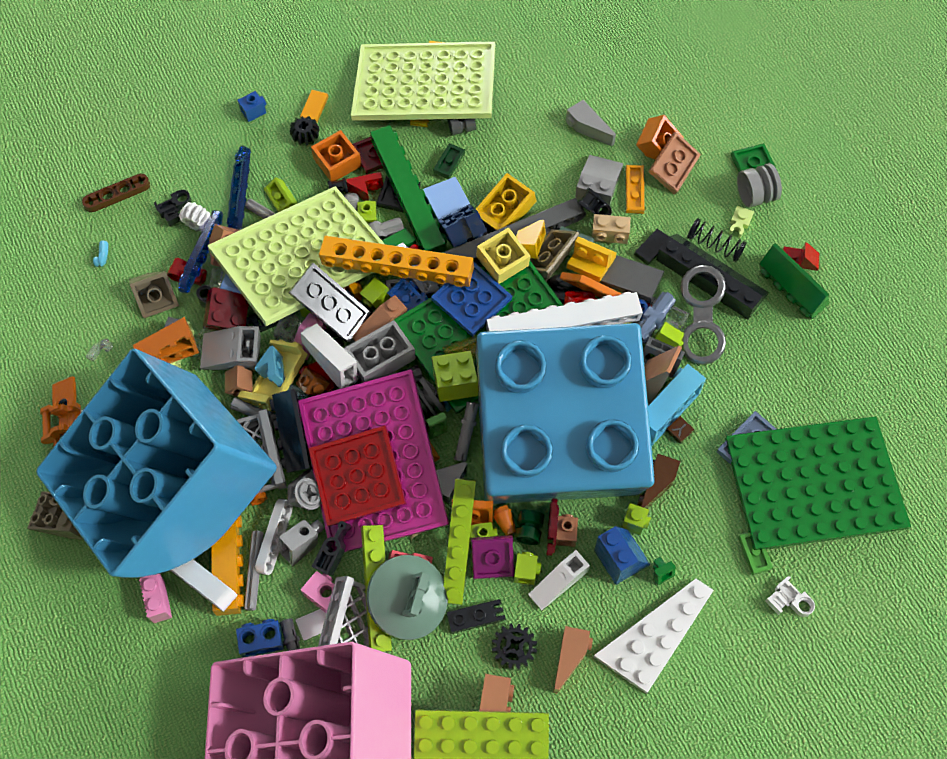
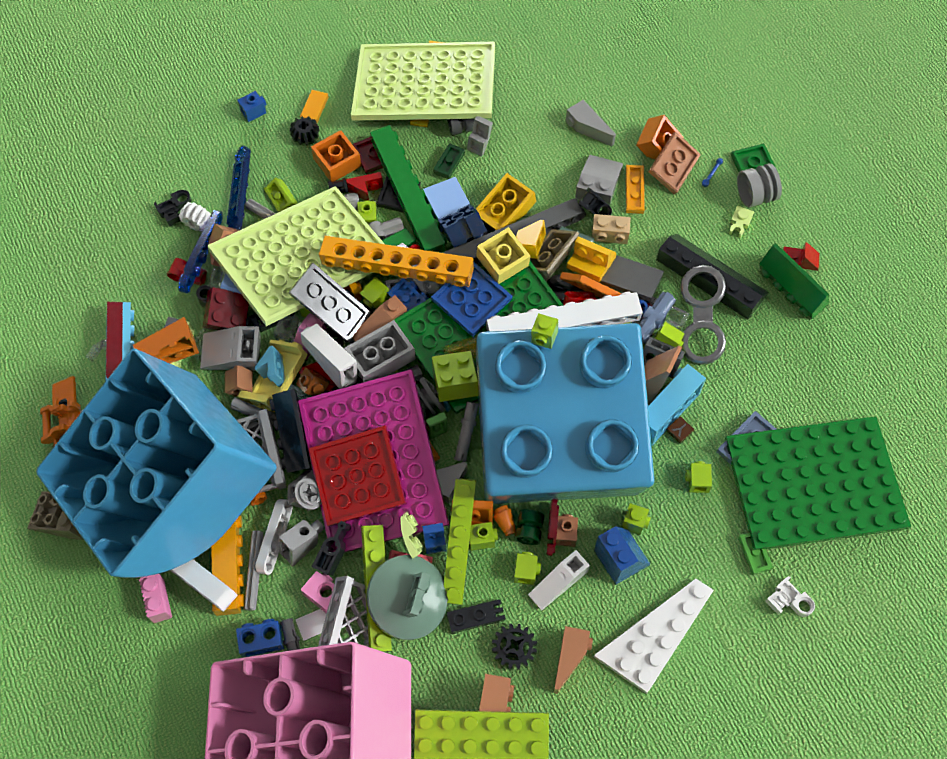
(103, 253): medium azure arm -> none
(115, 190): reddish brown beam -> none
(118, 334): none -> dark red brick
(153, 293): dark tan slope -> none
(408, 527): none -> yellowish green slope
(434, 538): none -> blue slope
(480, 135): none -> light grey slope
(492, 557): magenta tile -> none
(544, 331): none -> lime brick
(649, 249): black tile -> none
(663, 571): green tile -> none
(664, 475): reddish brown slope -> none
(699, 477): none -> lime brick
(705, 183): none -> blue hinge
(737, 253): black piece -> none

